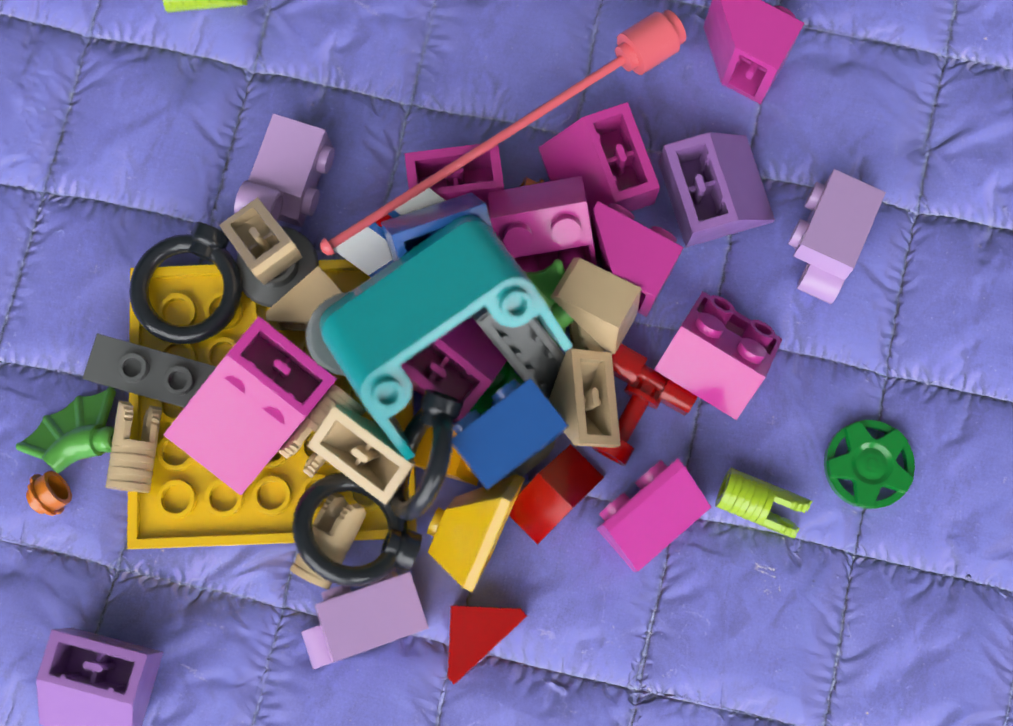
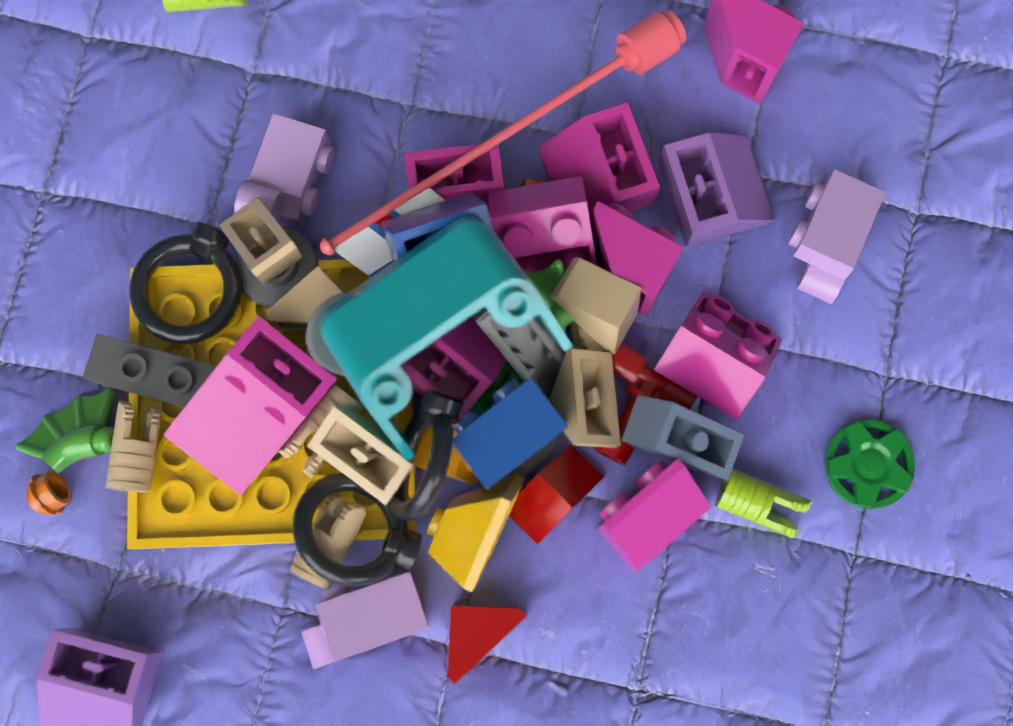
(683, 434): none -> sand blue brick

